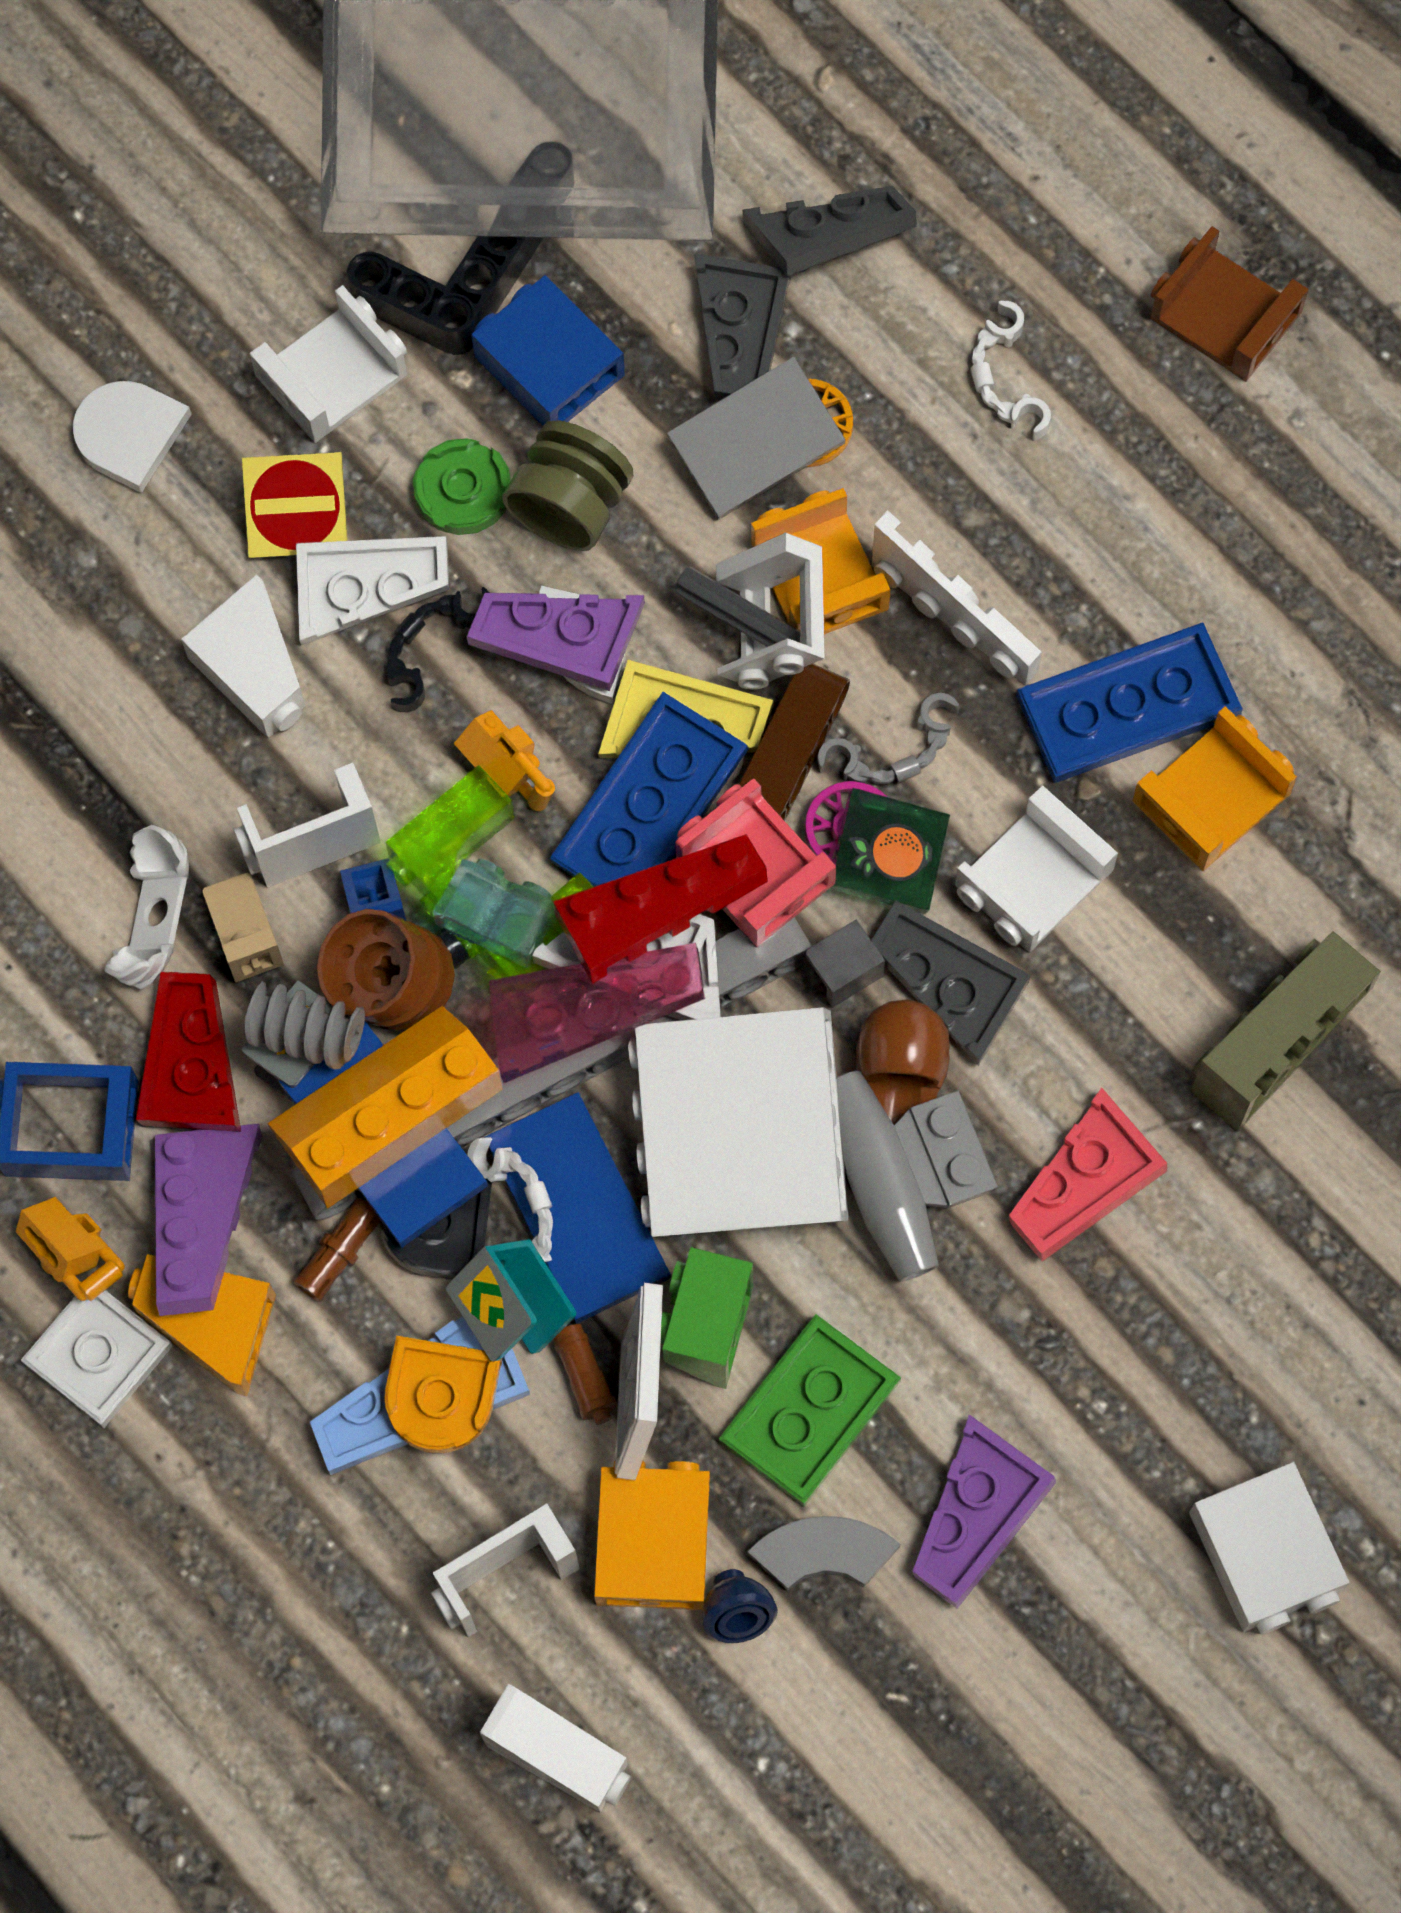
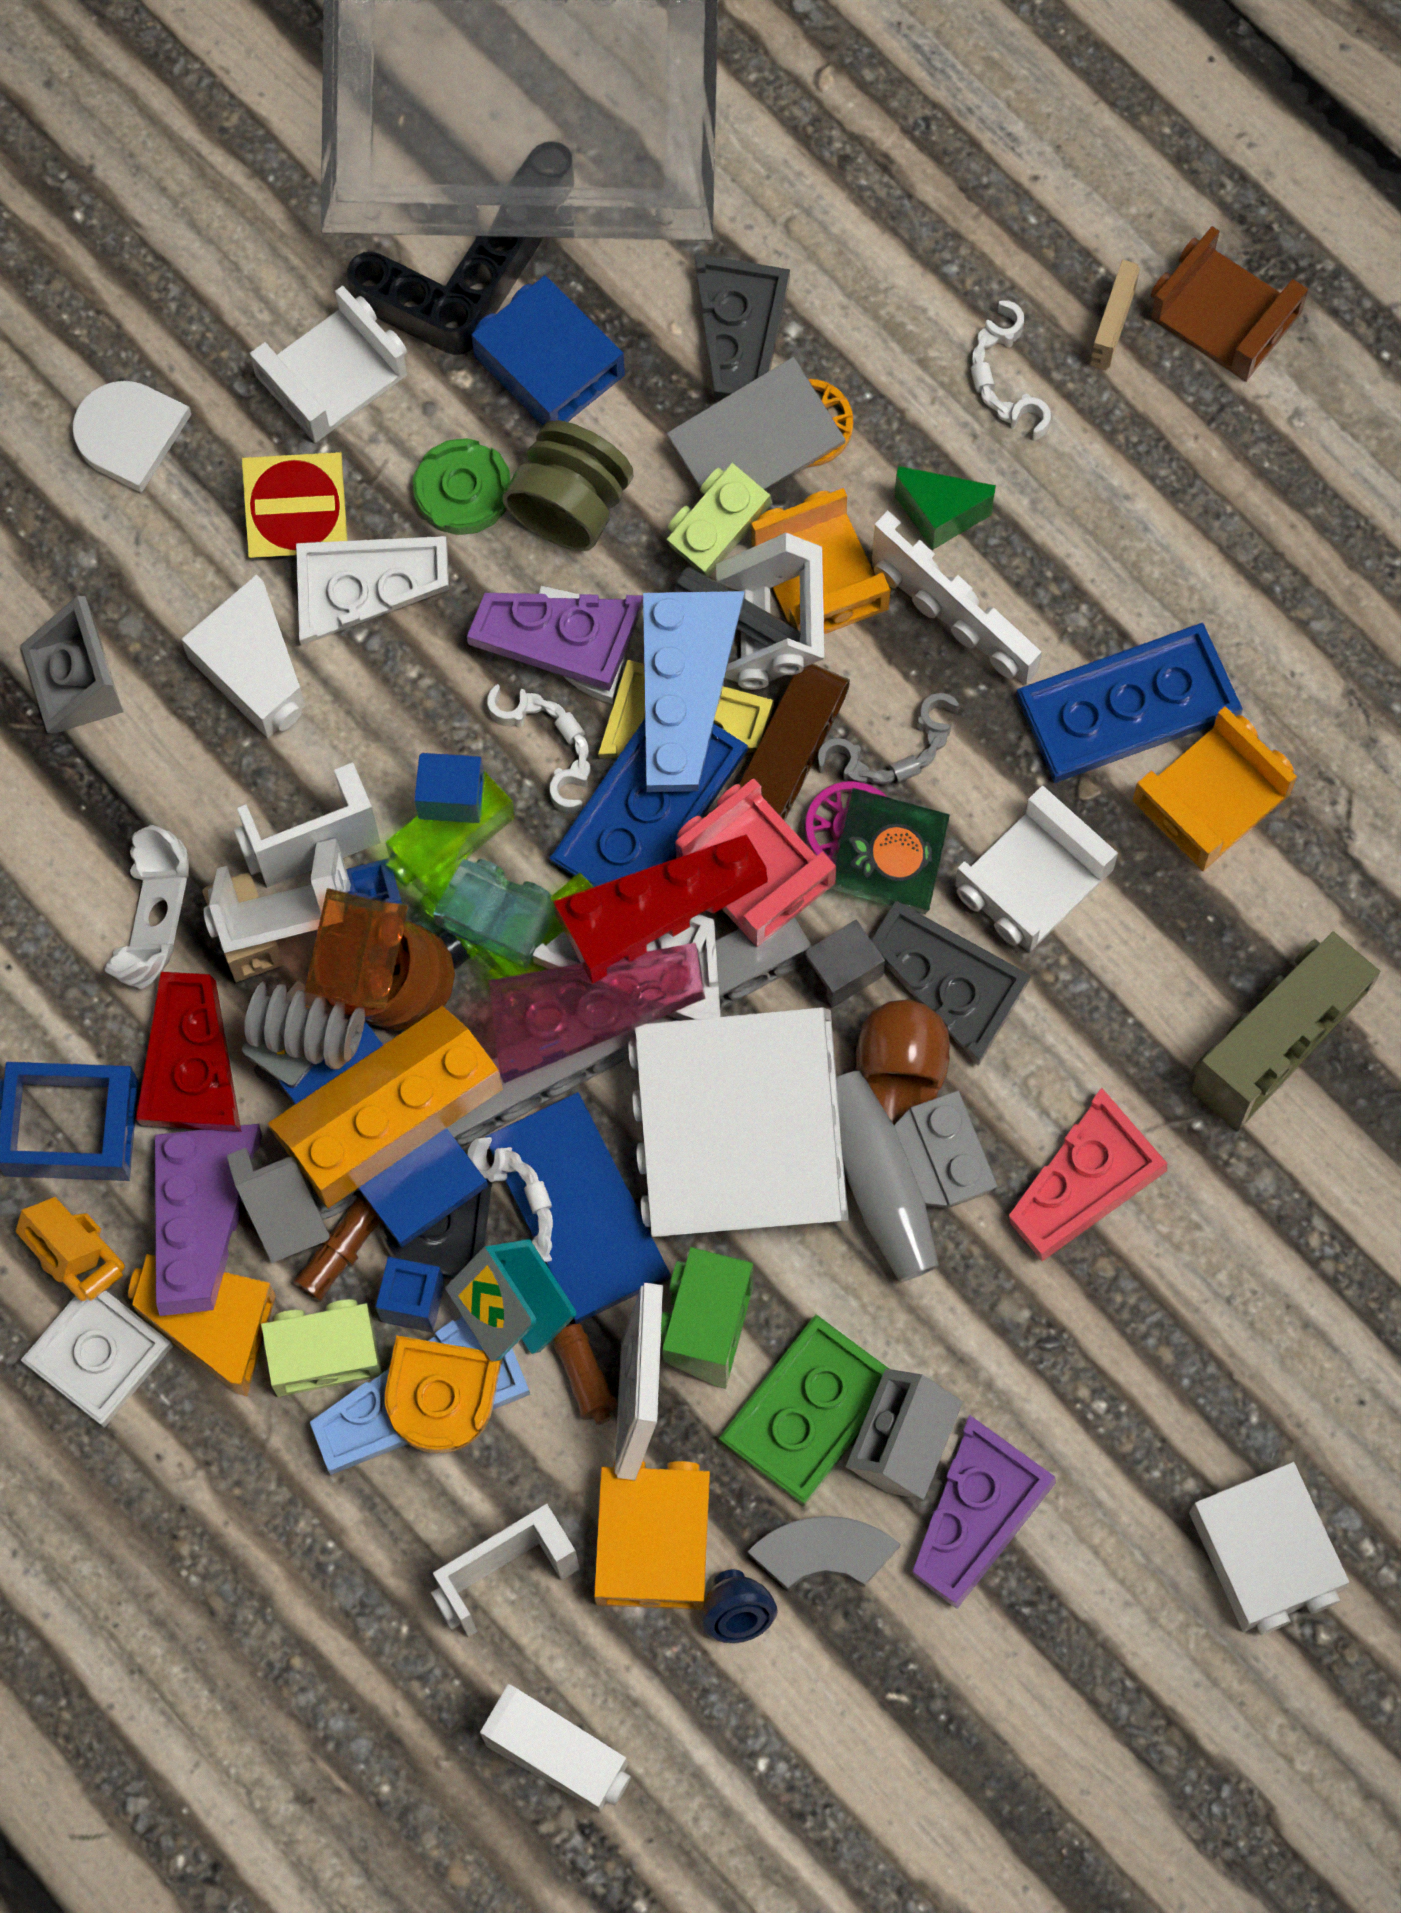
(71, 669): none -> light grey slope
(276, 914): none -> white panel
(278, 1205): none -> light grey panel
(321, 1348): none -> yellowish green brick
(356, 948): none -> clear orange brick
(406, 634): black piece -> none
(410, 1294): none -> blue panel
(449, 787): none -> blue panel
(506, 758): light orange piece -> none
(569, 729): none -> white piece
(684, 674): none -> light blue wing
(719, 519): none -> yellowish green brick
(823, 232): dark grey wing -> none
(907, 1438): none -> light grey brick
(942, 503): none -> green slope
(1115, 315): none -> tan tile

